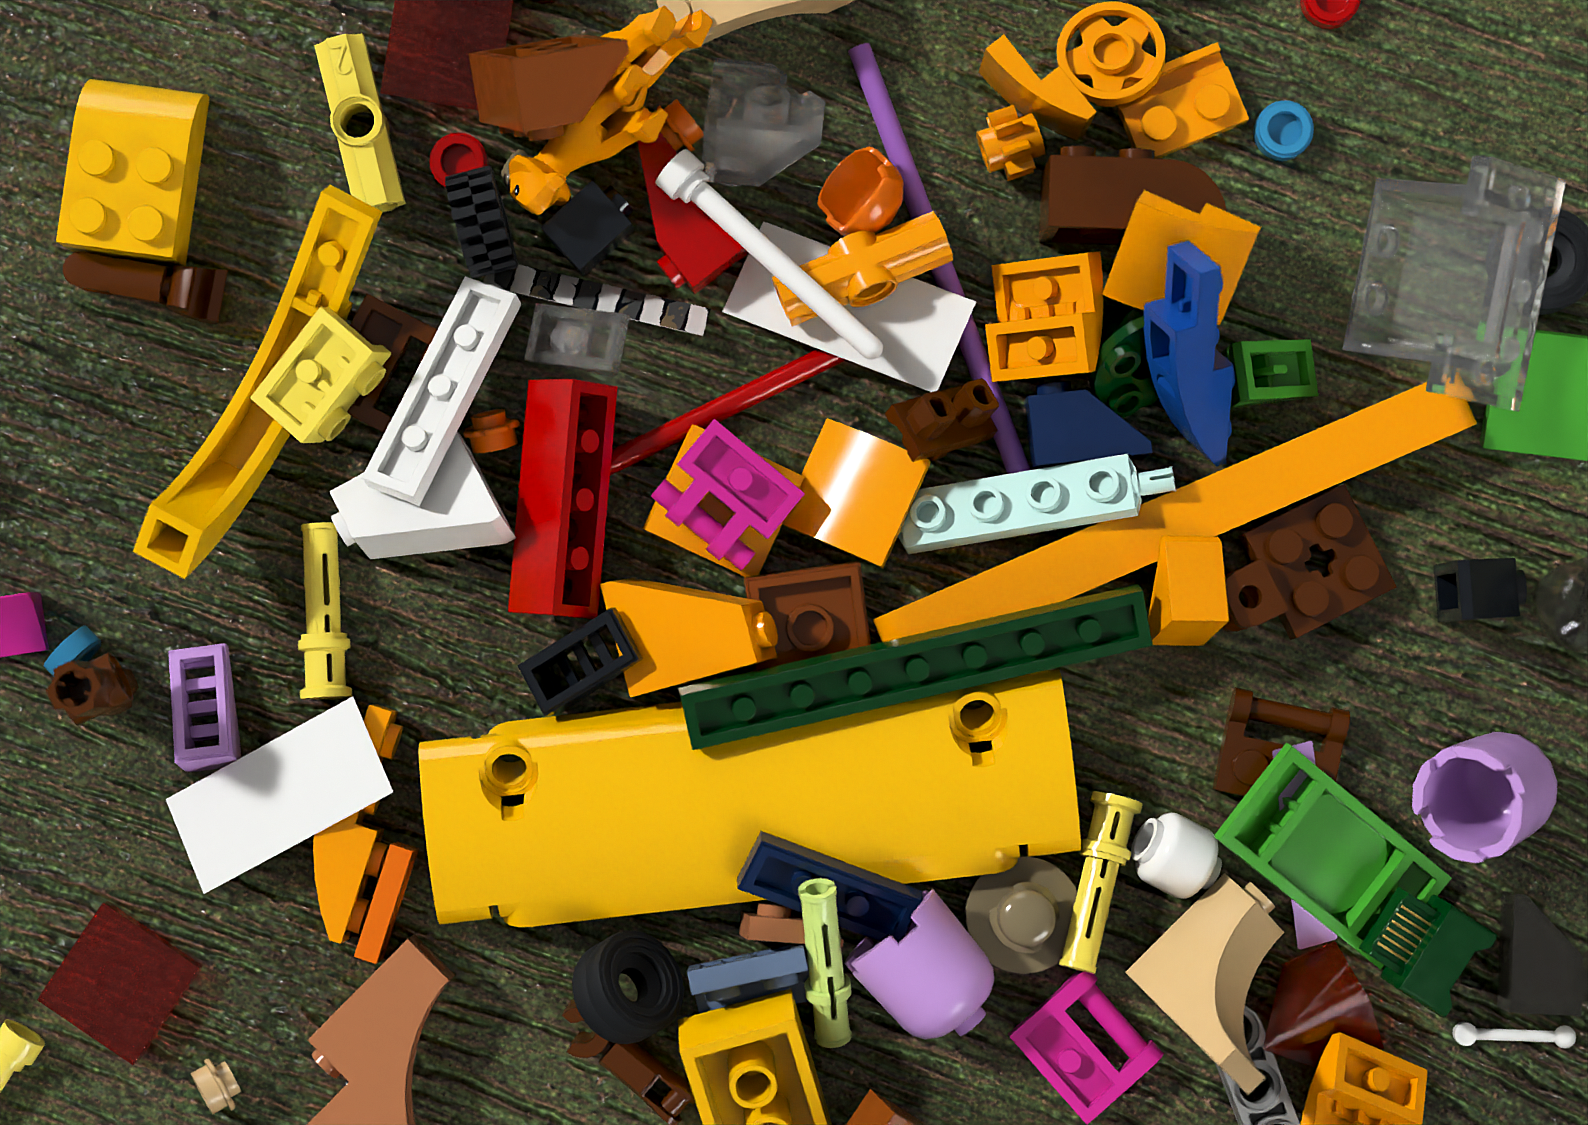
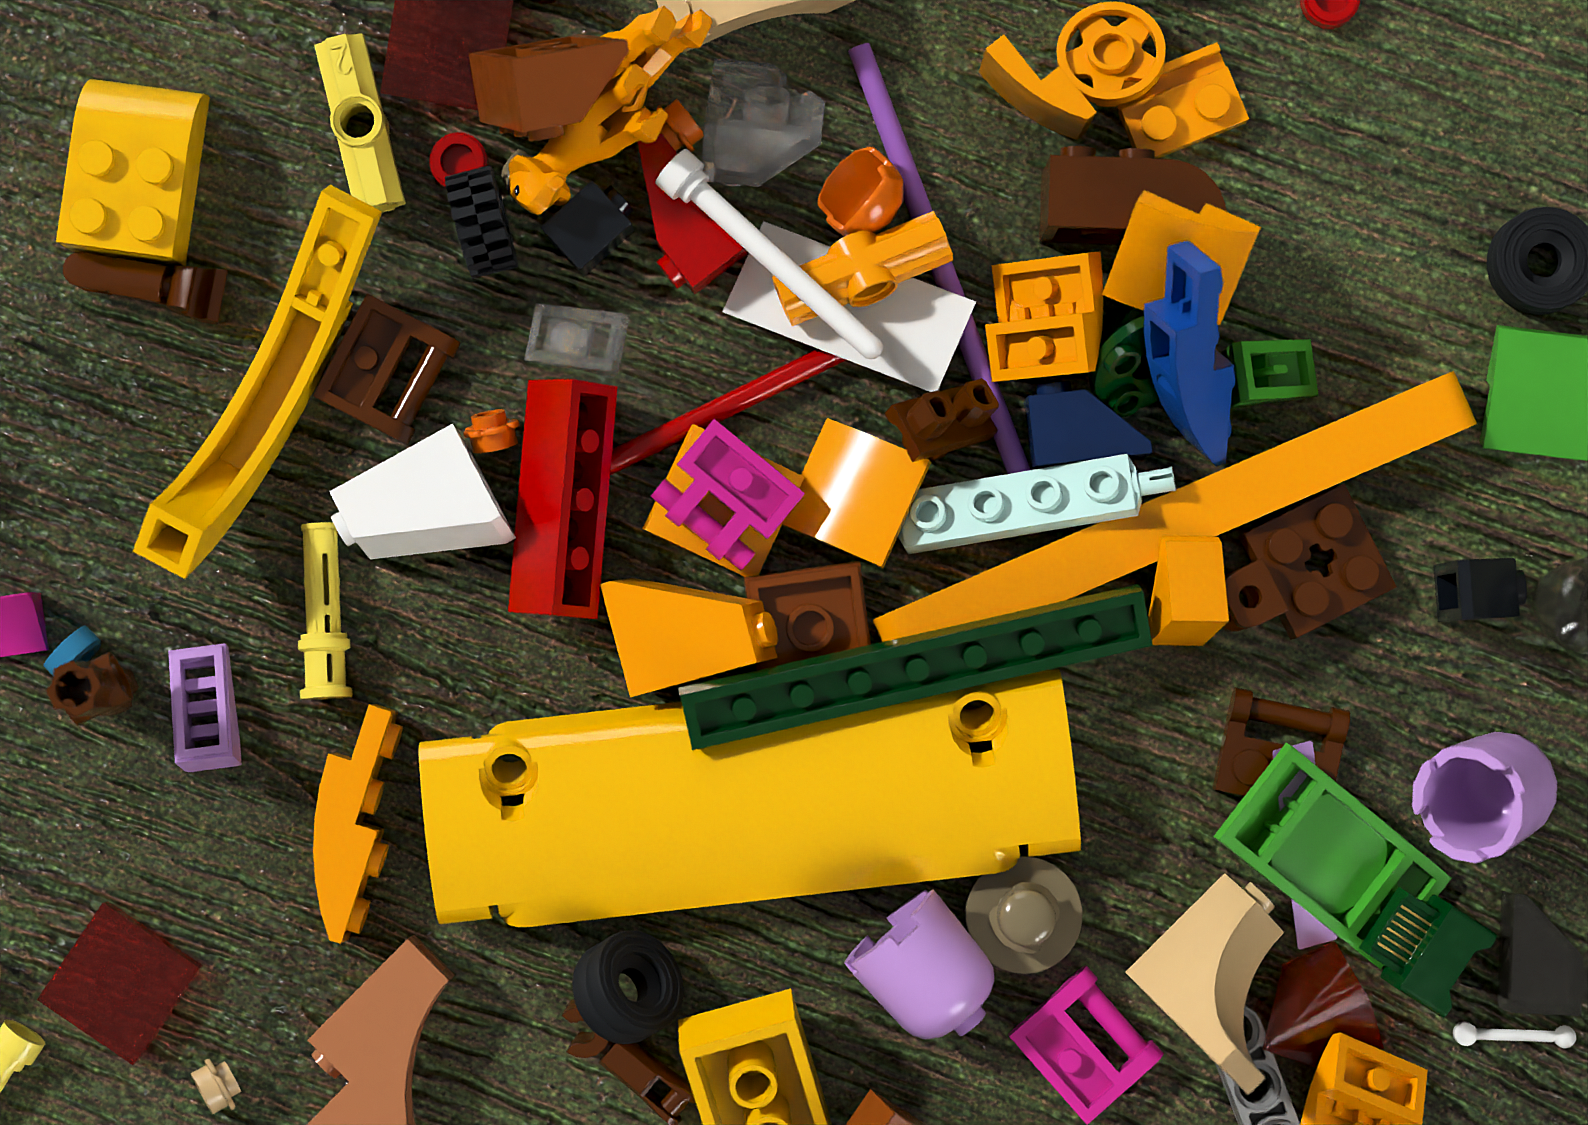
(279, 795): white sticker -> none
(321, 378): light yellow bracket -> none
(386, 902): orange tile -> none
(441, 391): white plate -> none
(544, 682): black slope -> none
(602, 297): sticker -> none
(749, 977): sand blue bracket -> none
(772, 924): nougat plate -> none
(827, 983): yellowish green pin -> none
(863, 899): dark blue tile -> none
(1010, 142): light orange gear -> none
(1104, 853): light yellow pin -> none
(1176, 855): white head -> none
(1283, 130): dark azure tile -> none
(1458, 278): clear windscreen -> none

